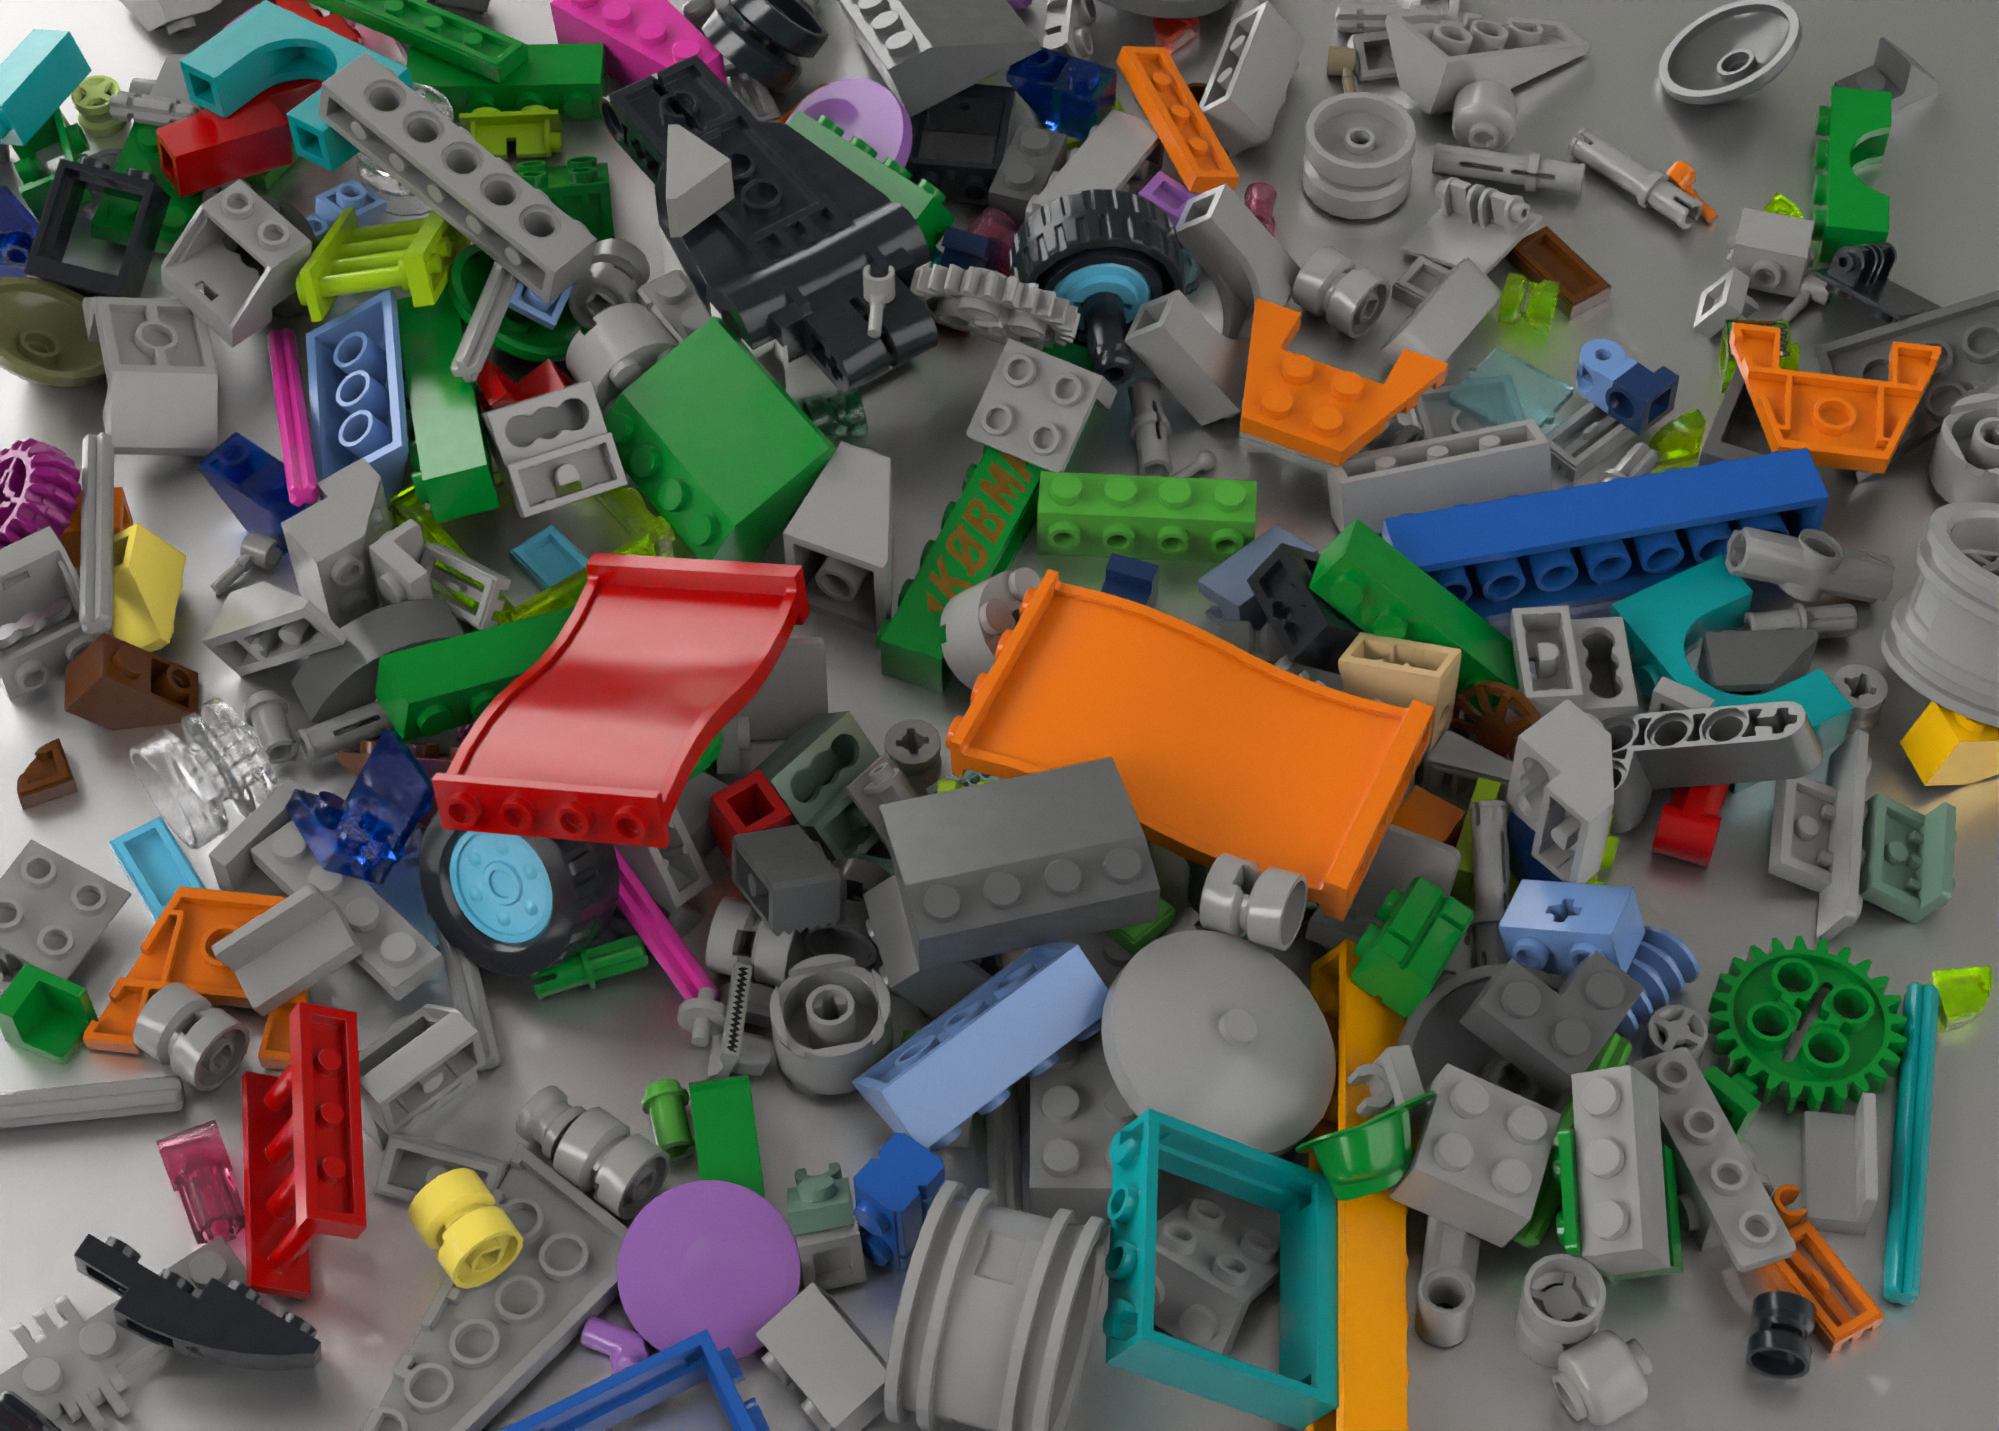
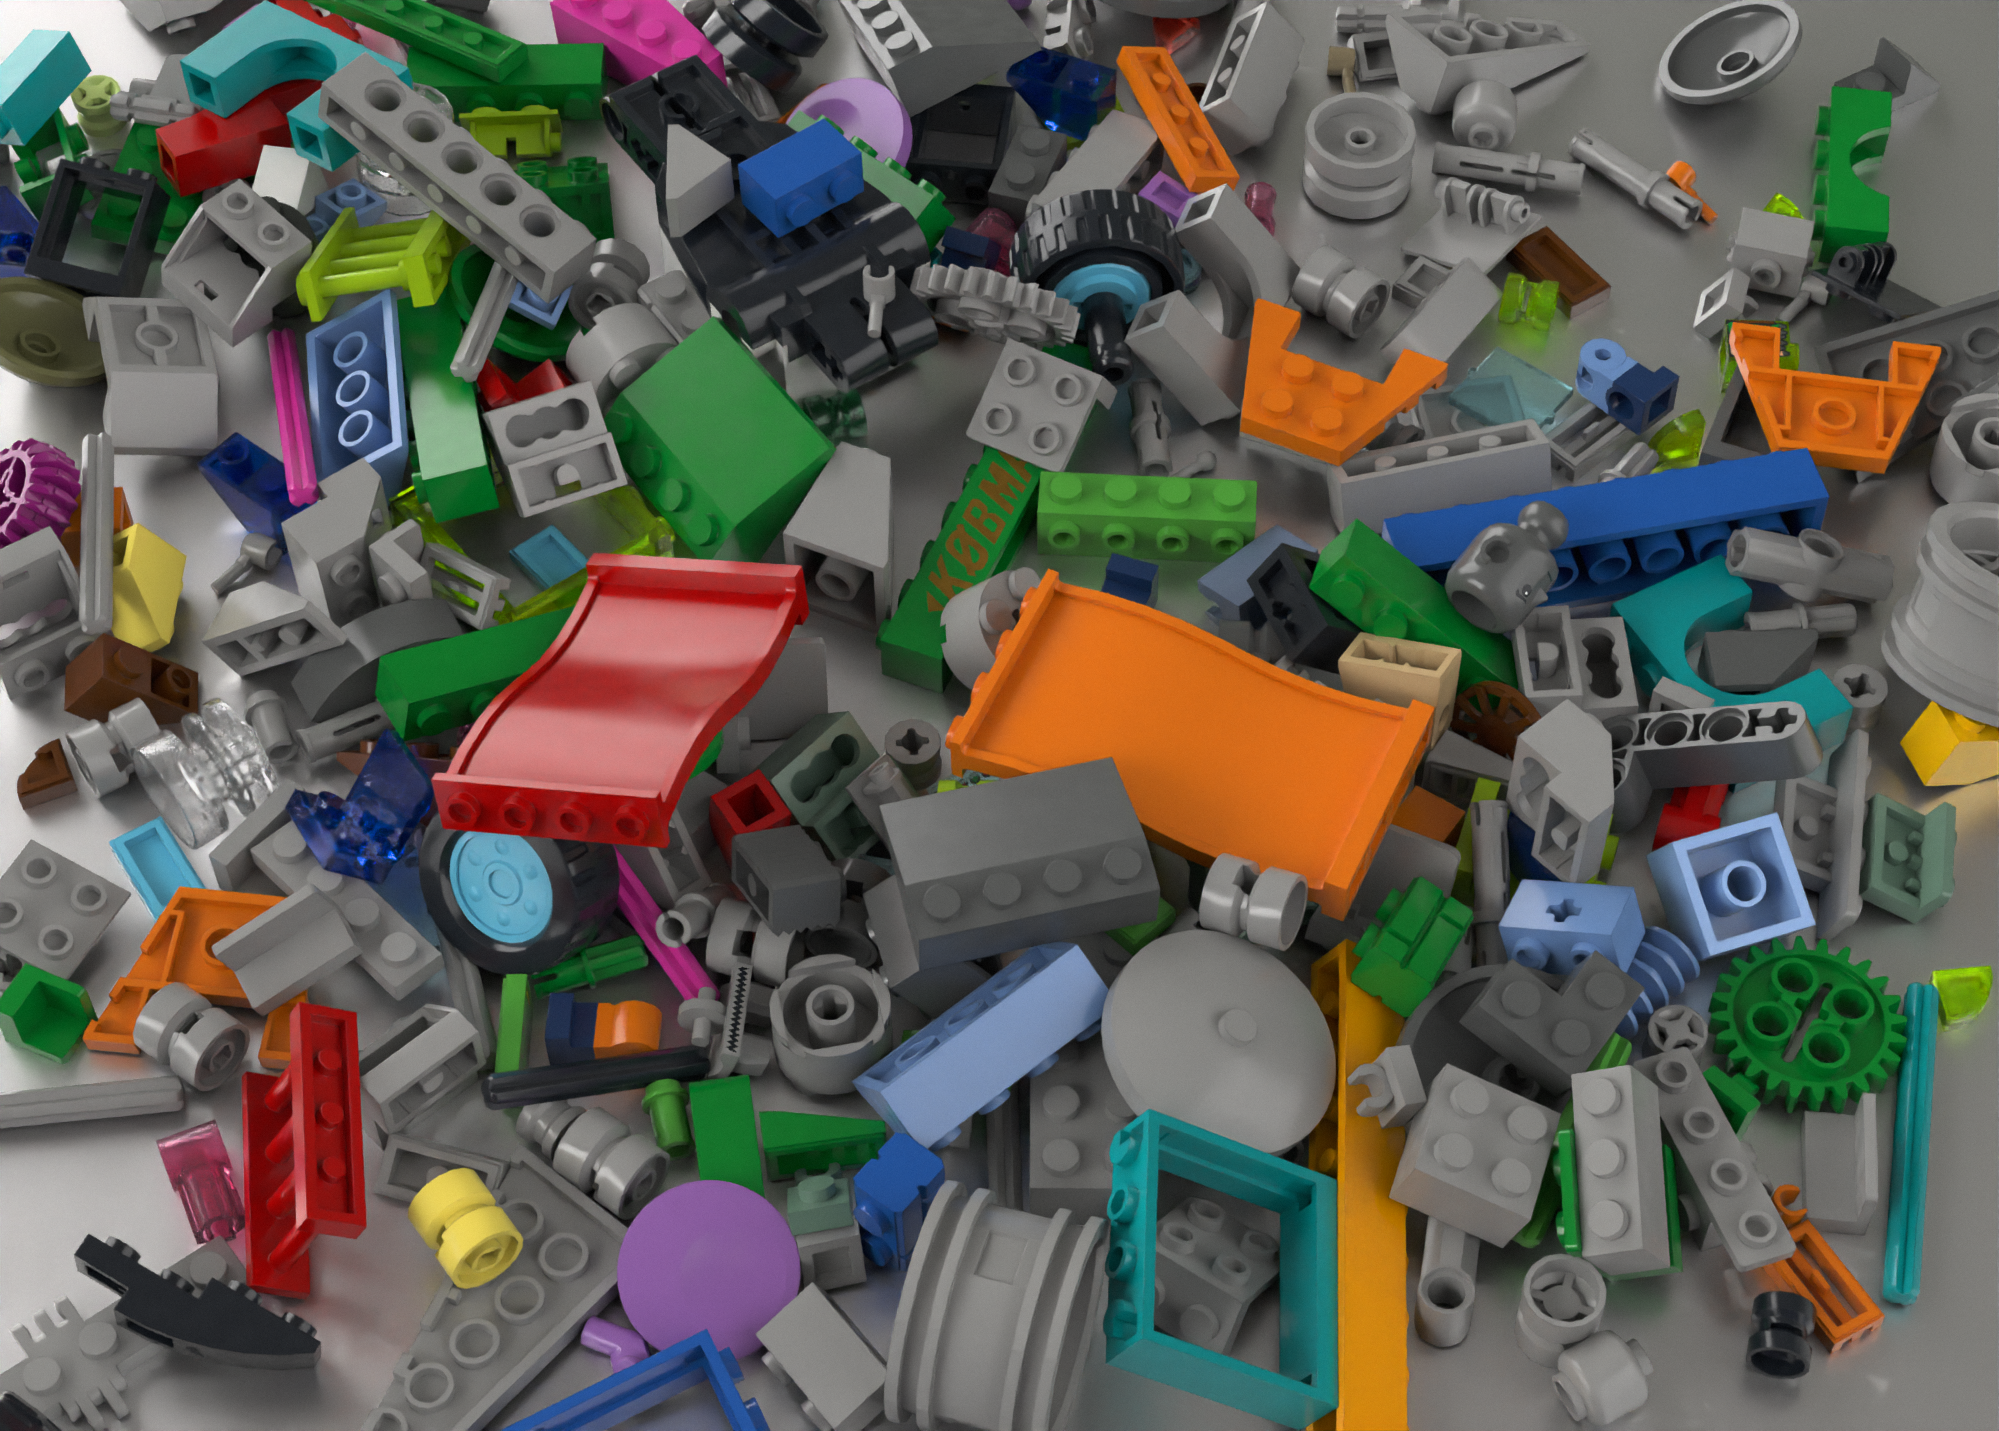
(93, 741): none -> light grey wheel
(289, 178): none -> white slope
(514, 1024): none -> bright green tile
(593, 1077): none -> black axle
(599, 1029): none -> leg
(691, 915): none -> light grey pin
(801, 178): none -> blue brick
(815, 1140): none -> green slope
(1368, 1155): green piece -> none
(1508, 569): none -> dark grey piece
(1731, 888): none -> light blue brick

